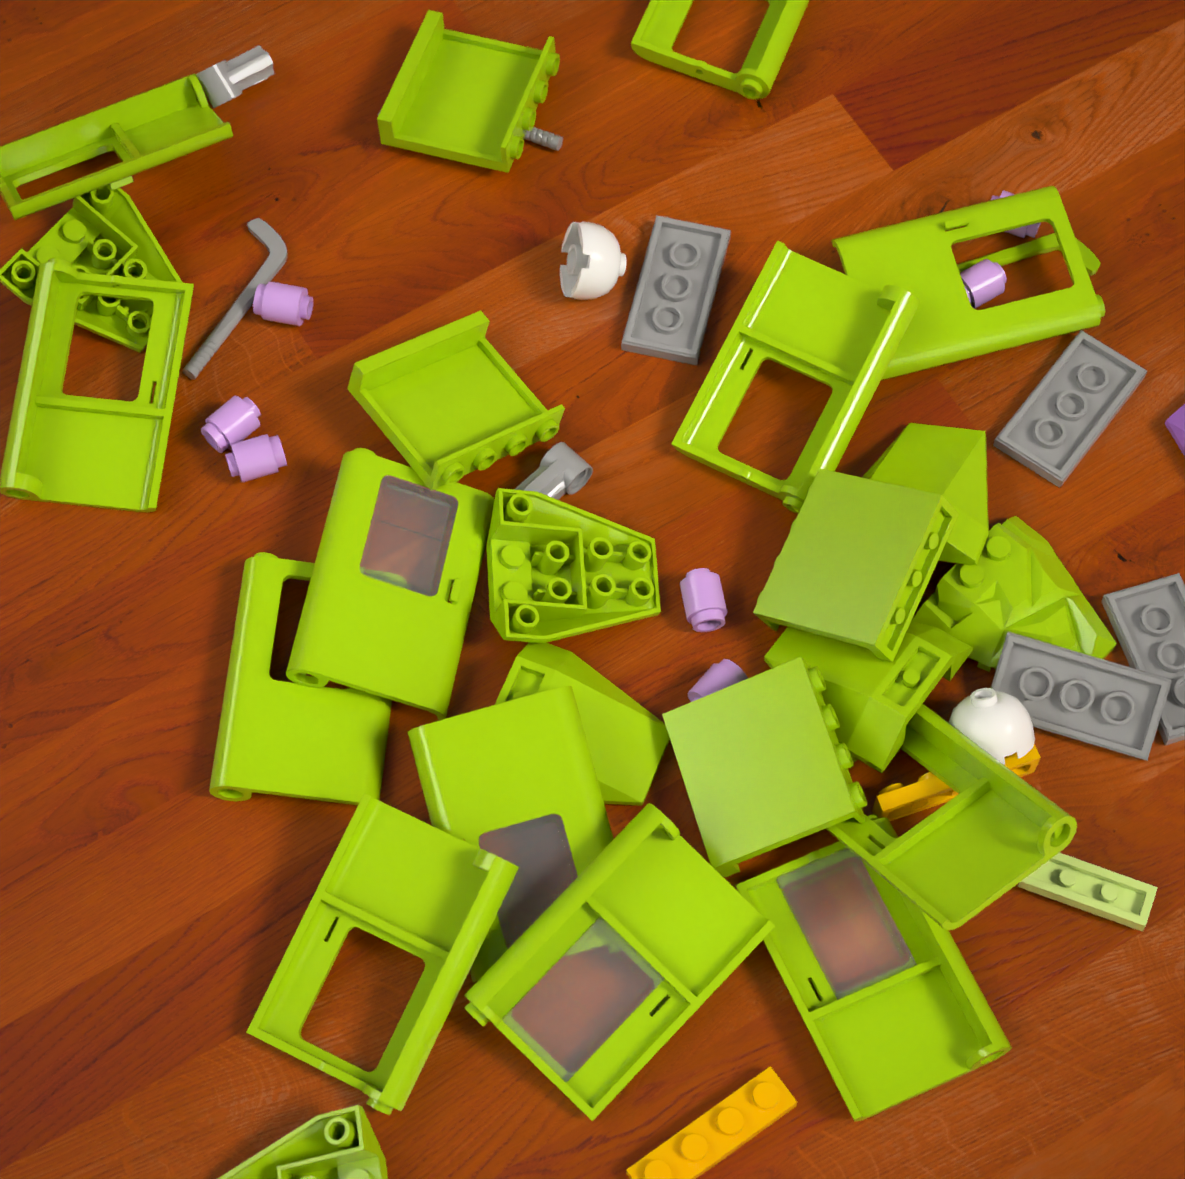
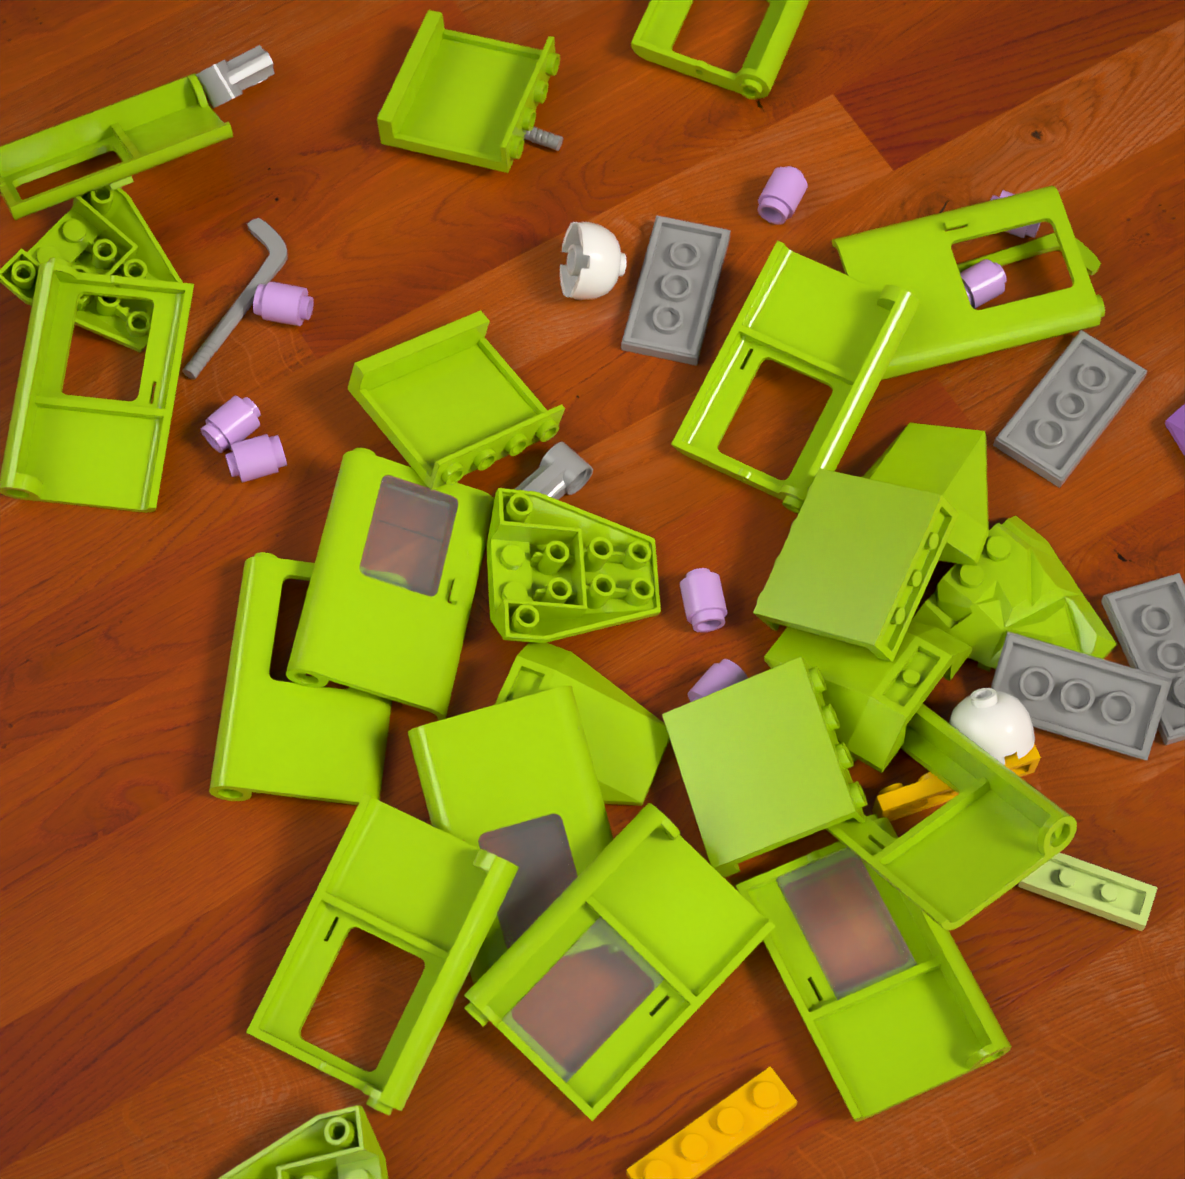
(782, 194): none -> lavender brick

